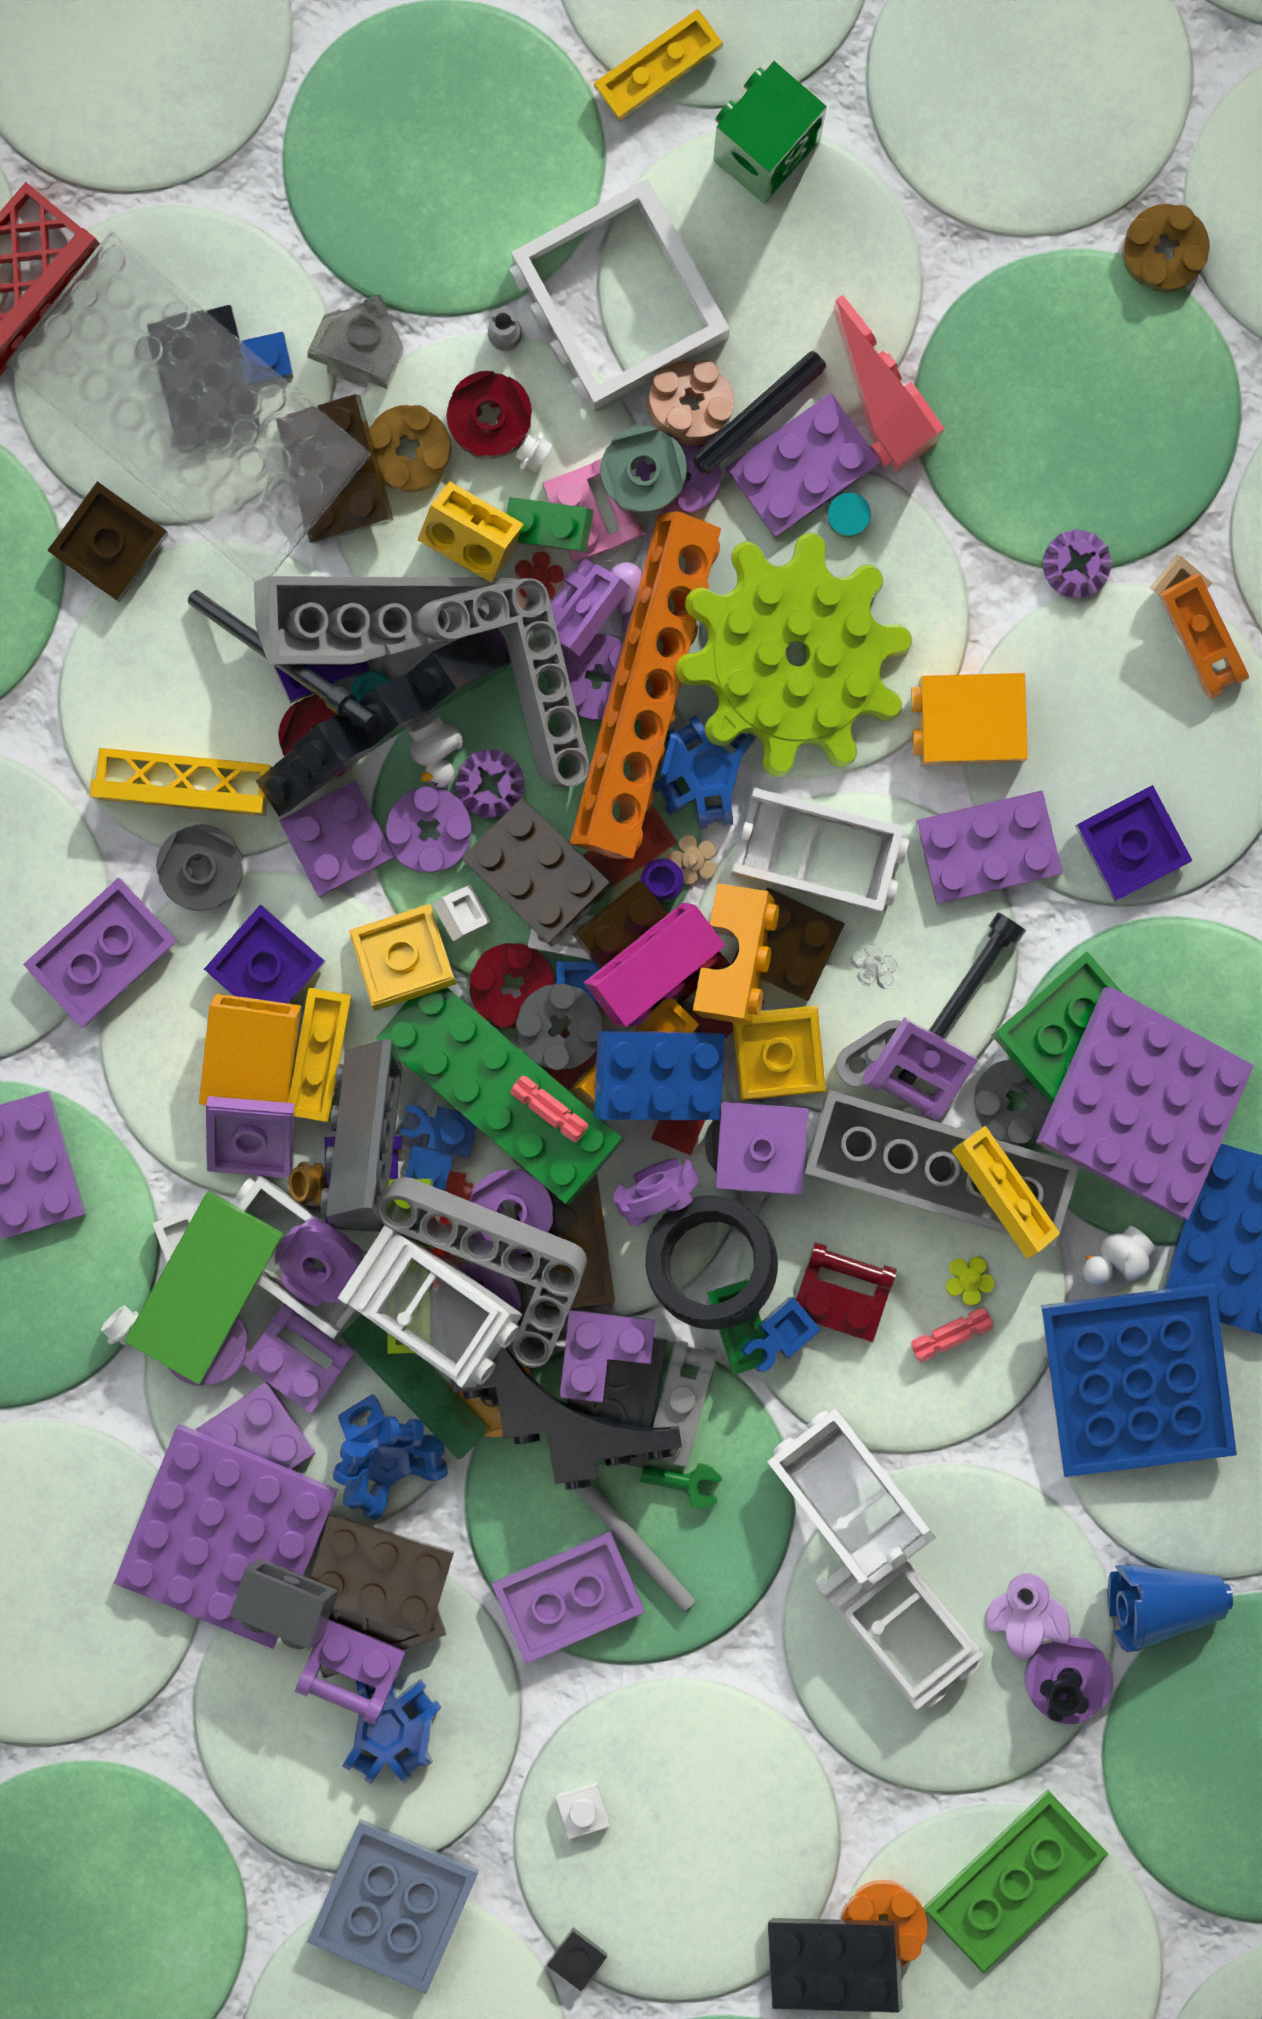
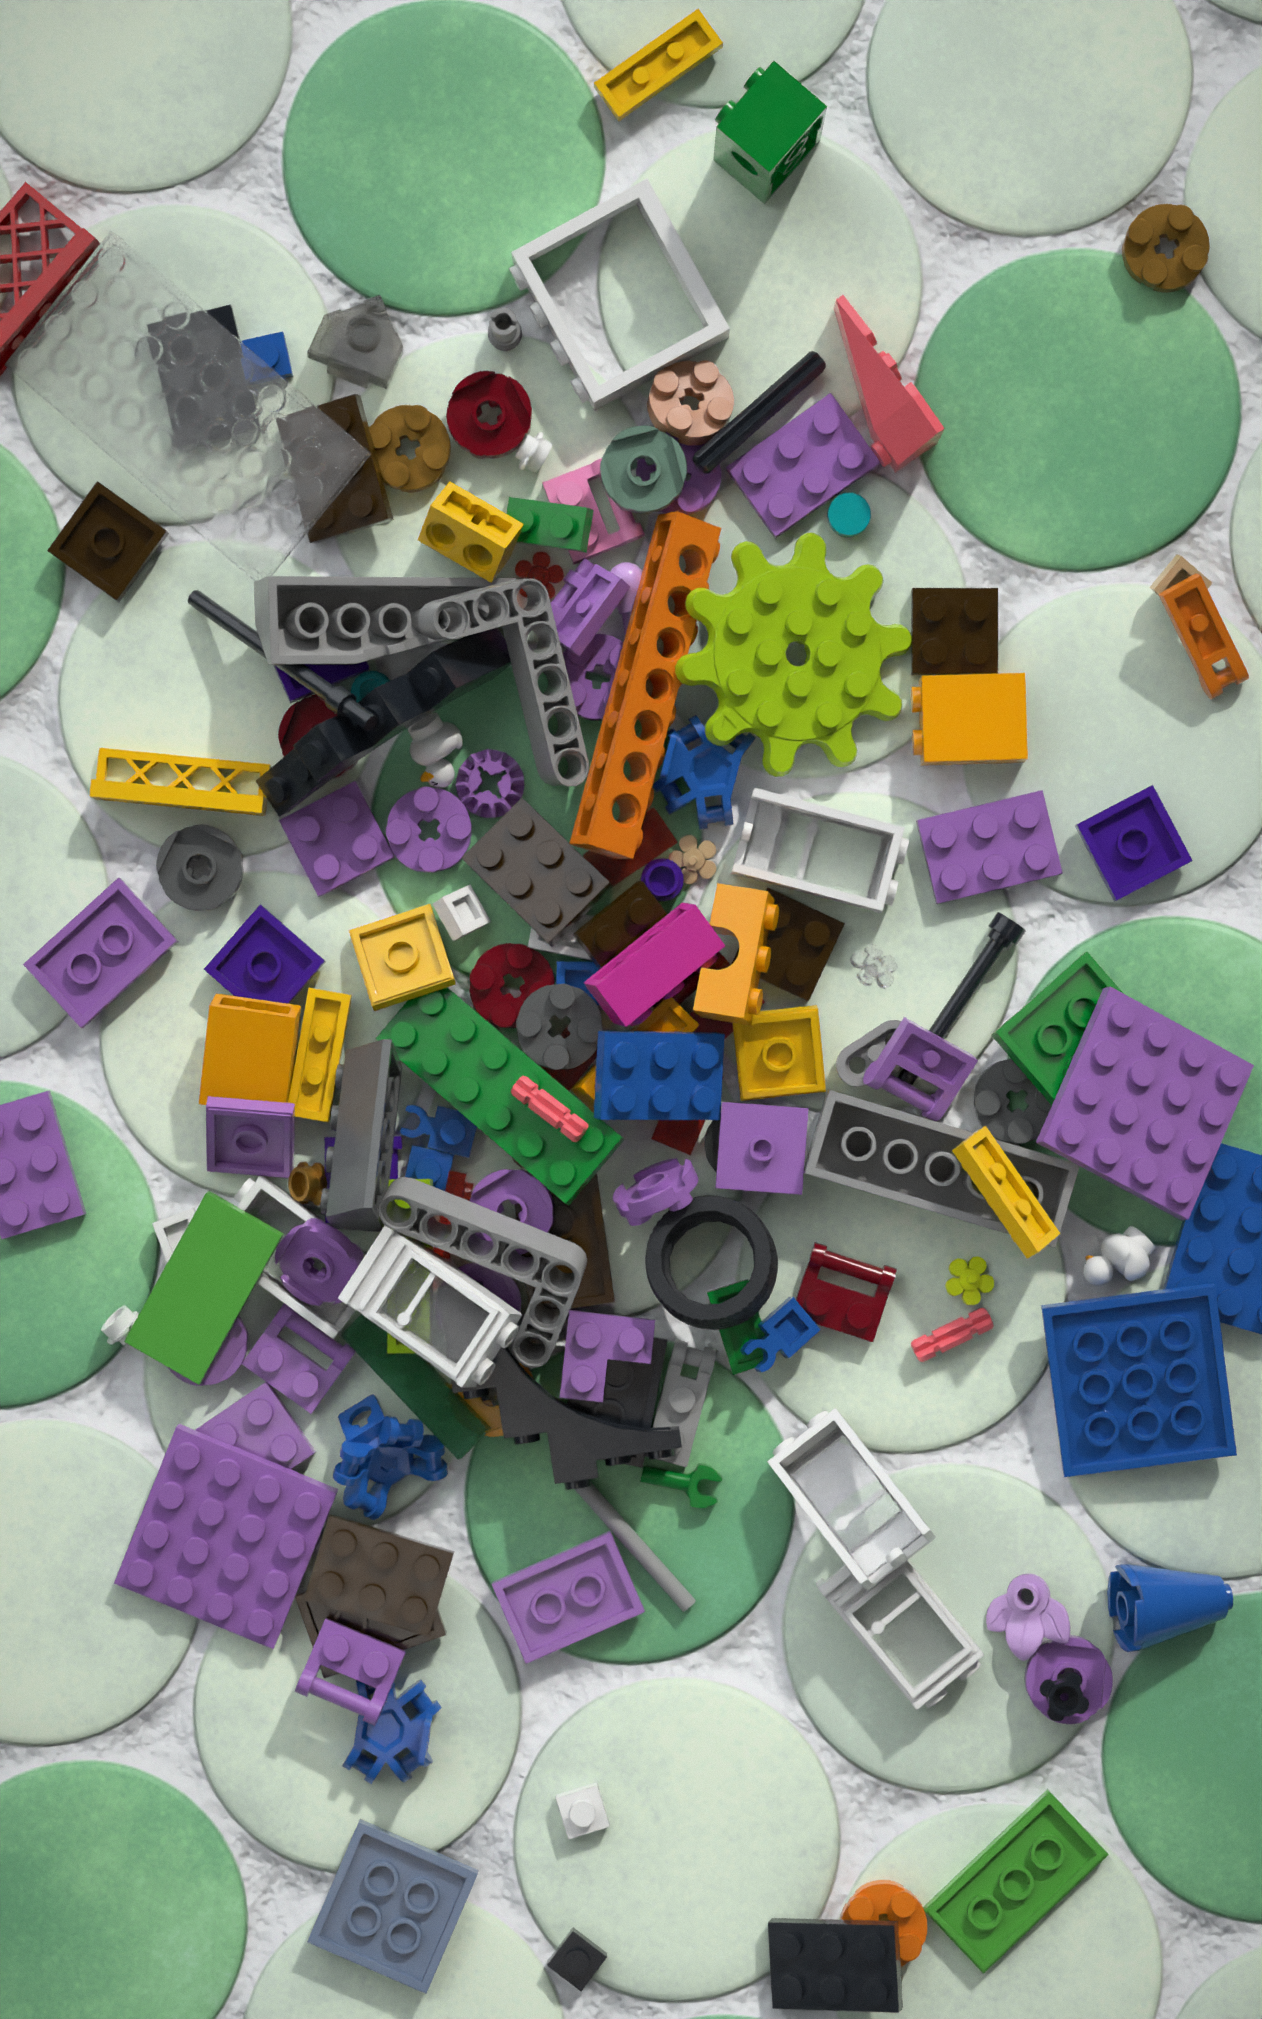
(283, 1604): dark grey brick -> none
(954, 631): none -> dark brown plate
(1072, 583): medium lavender gear -> none

